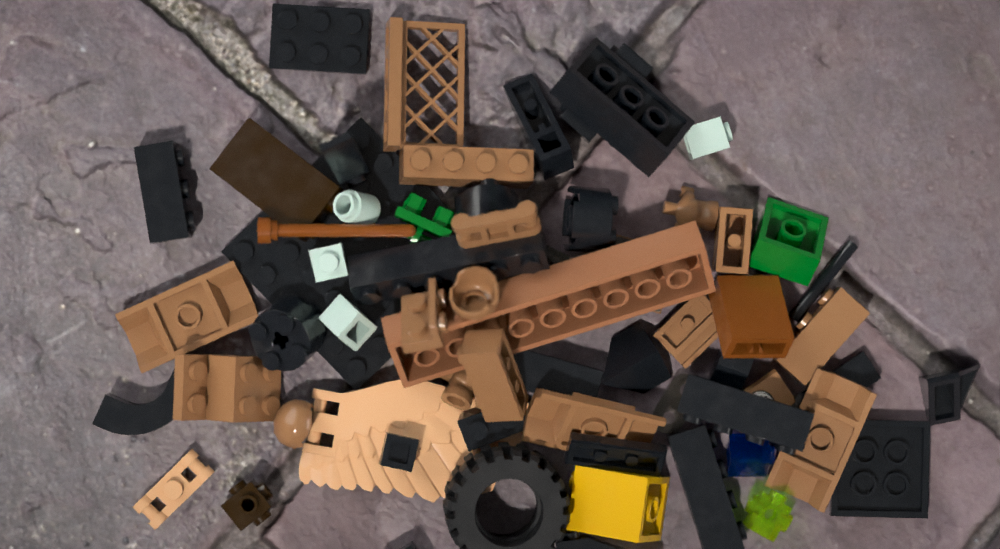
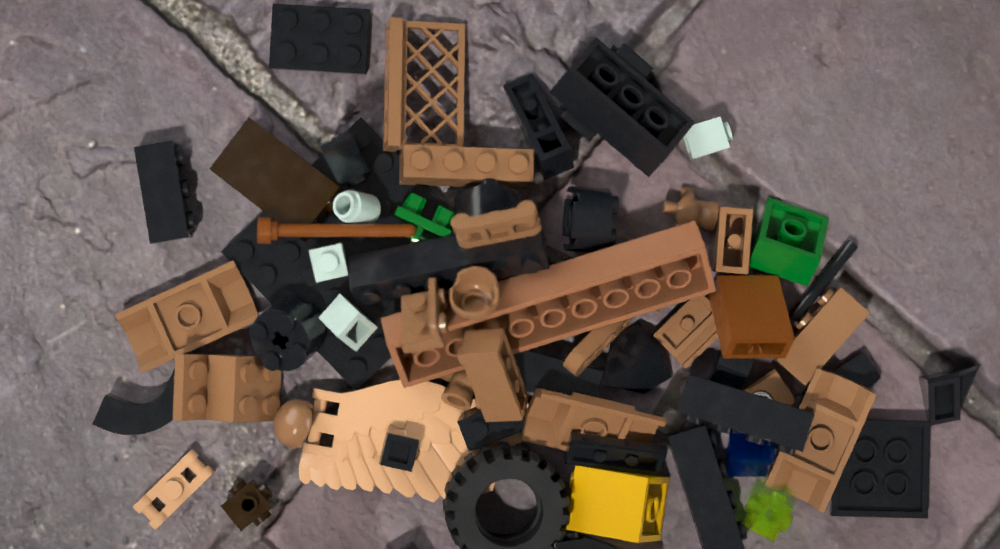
(592, 346): none -> medium nougat beam

